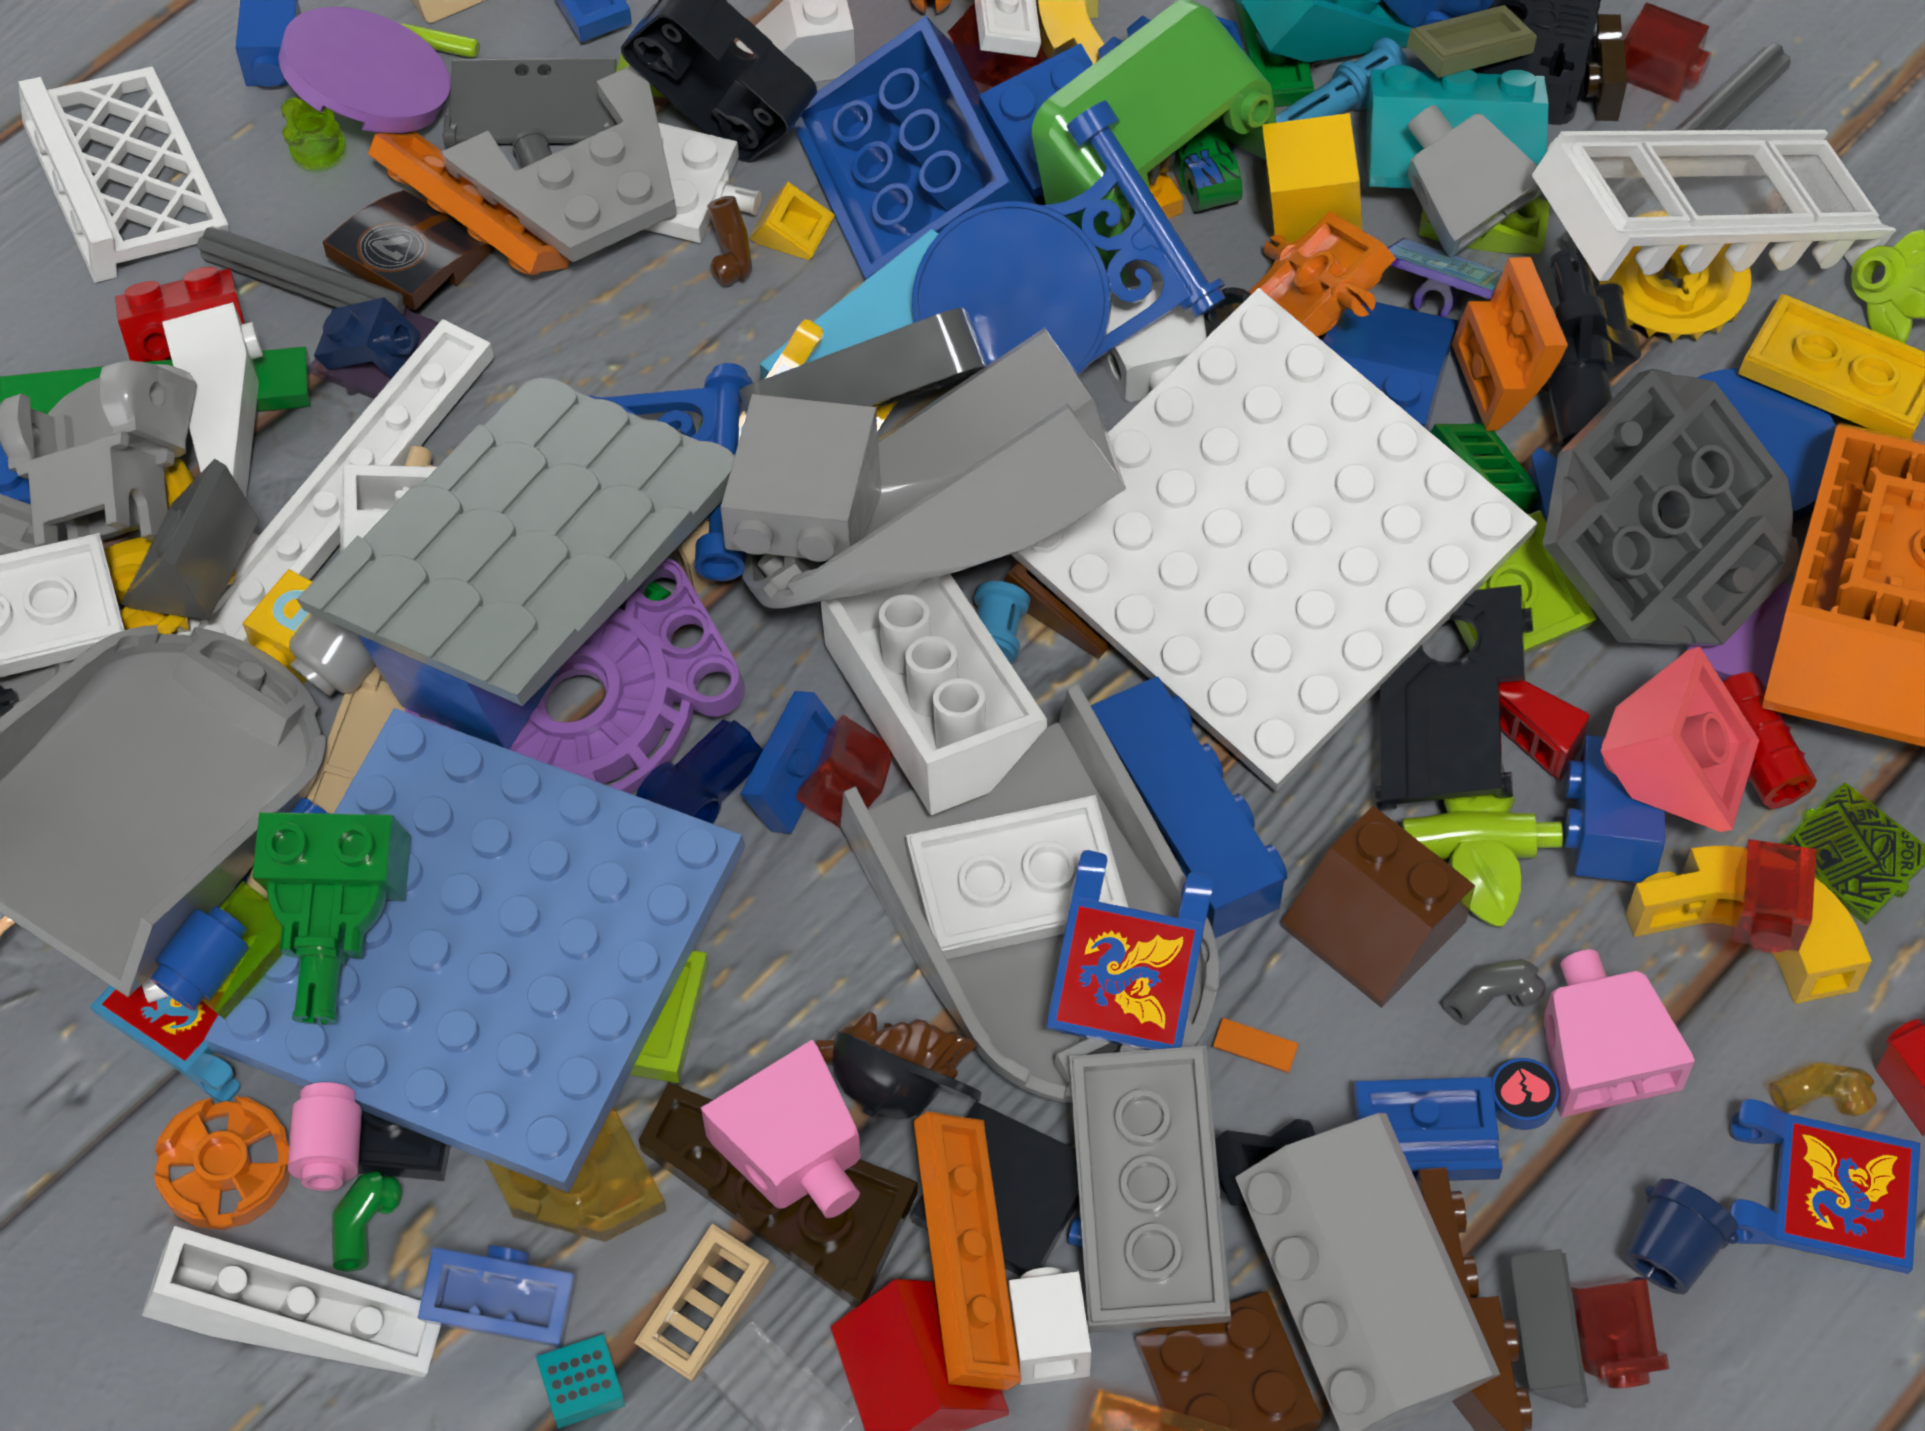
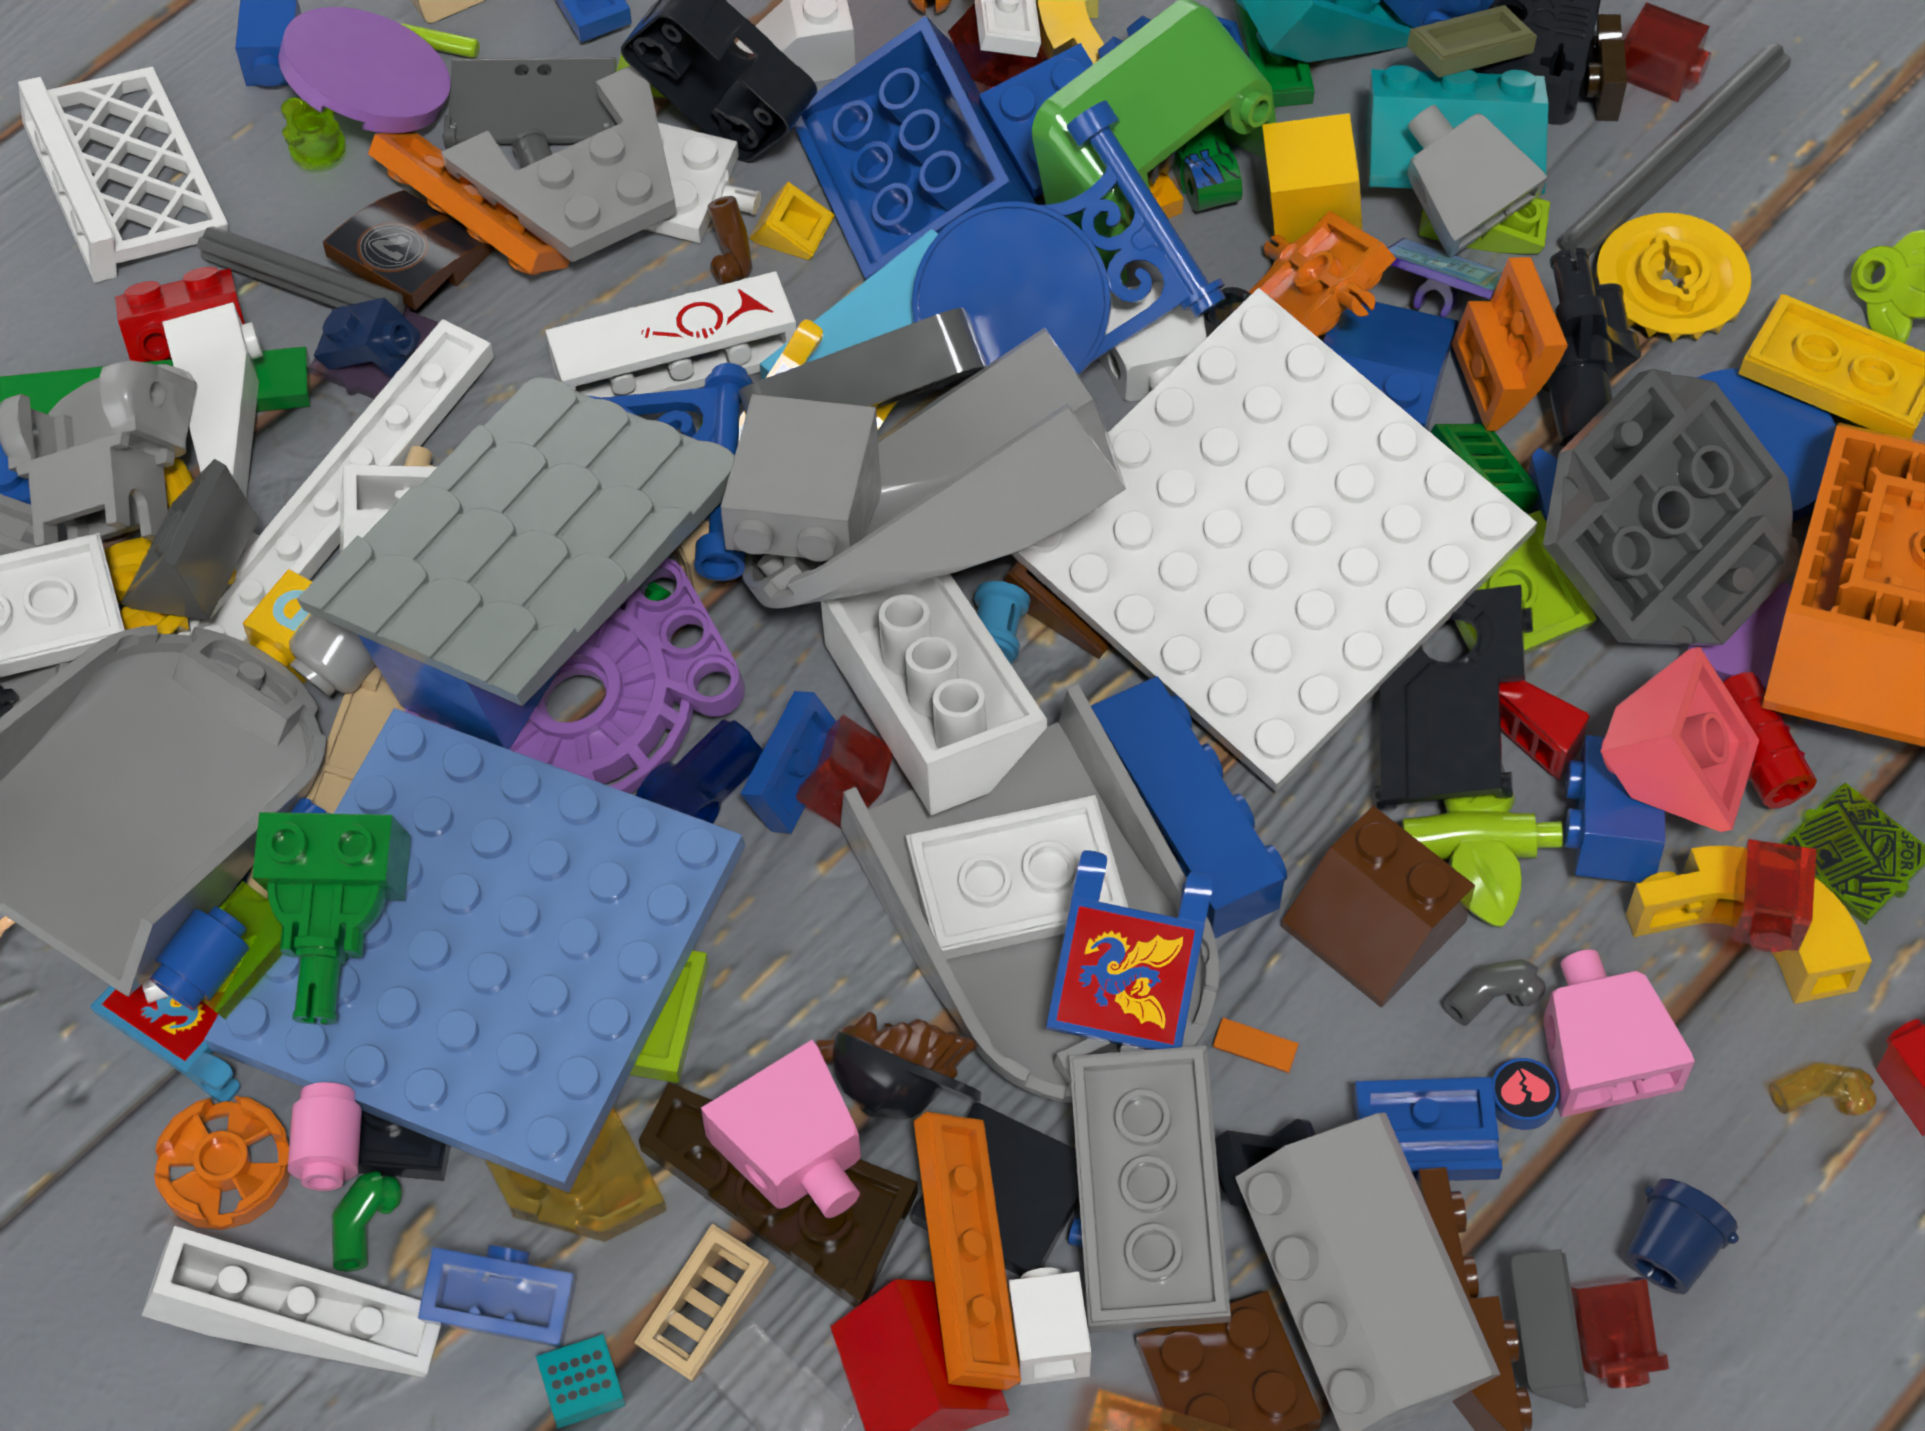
(674, 339): none -> white brick
(1348, 85): dark azure pin -> none
(1706, 193): white window -> none
(1835, 1189): flag -> none

